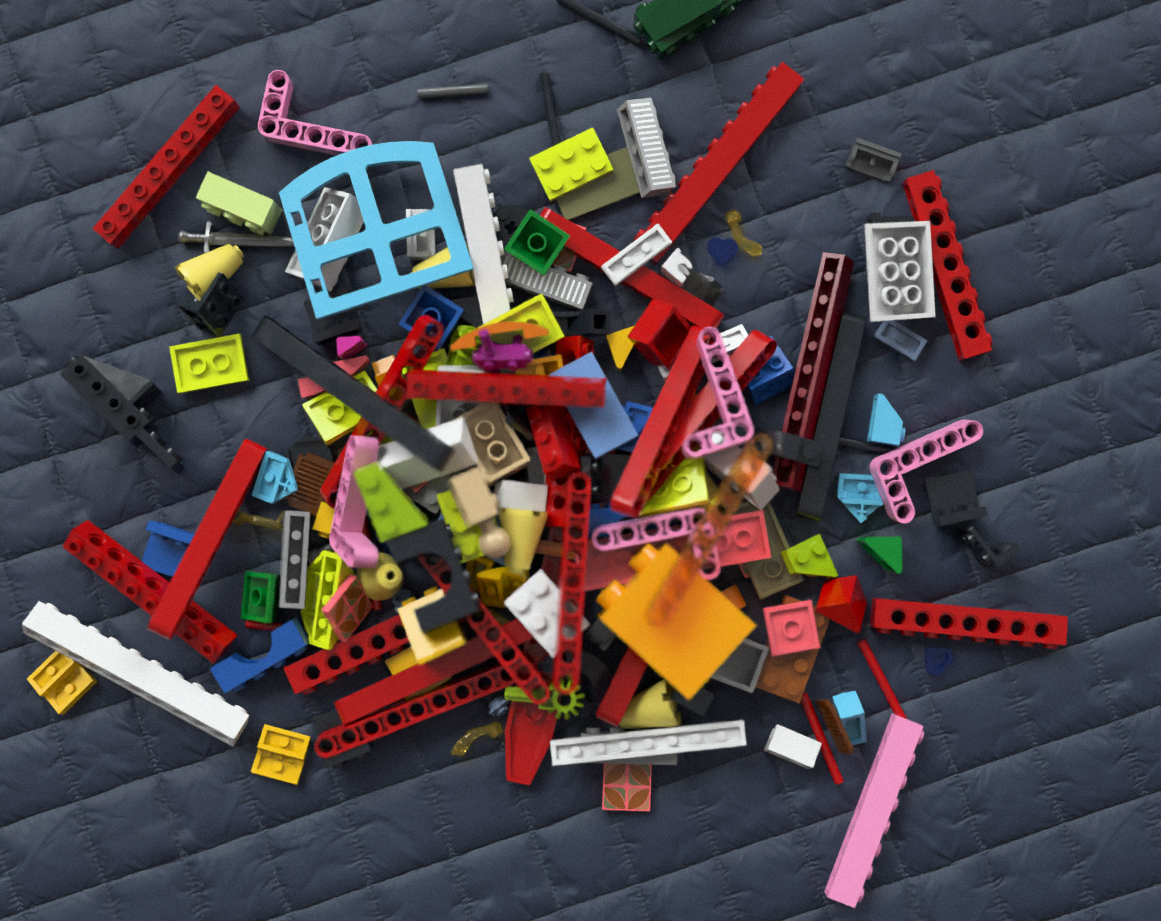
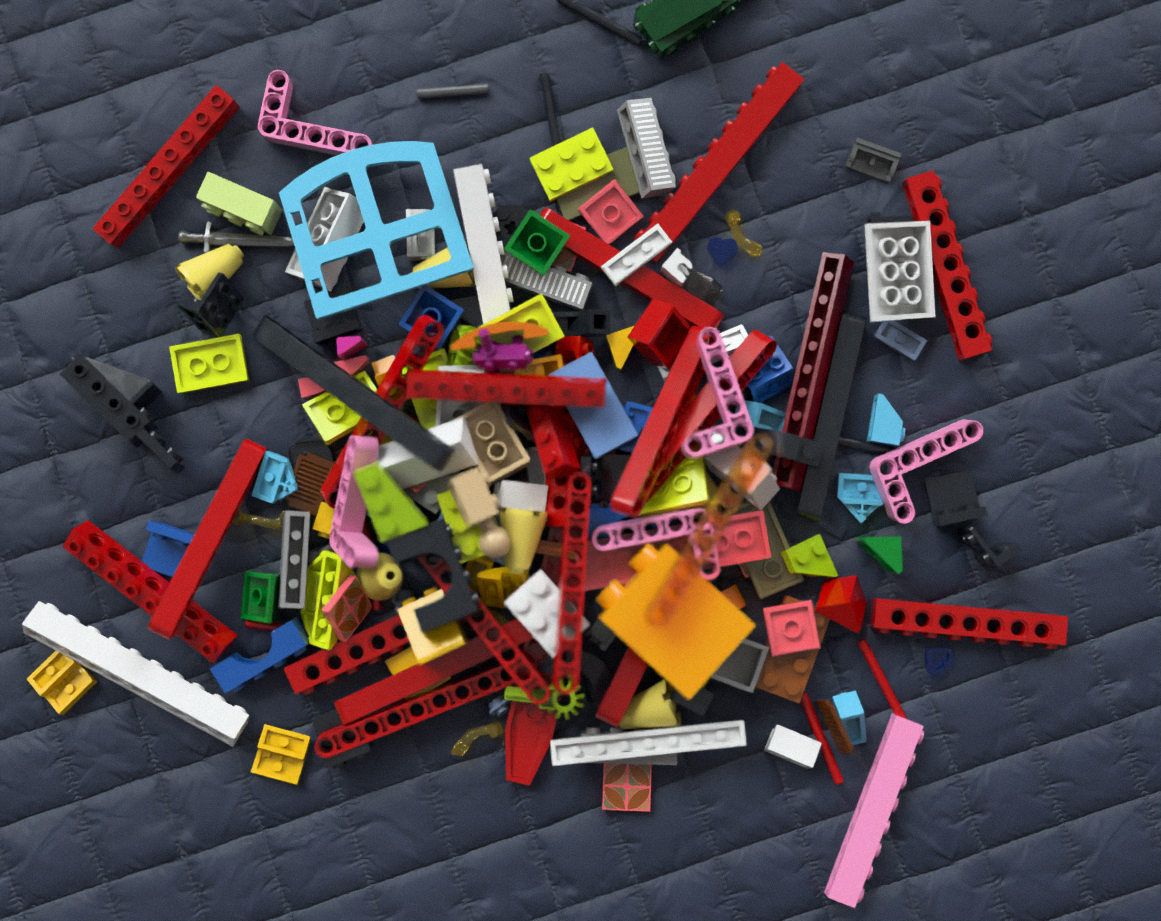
(610, 212): none -> coral tile
(764, 416): none -> medium azure slope

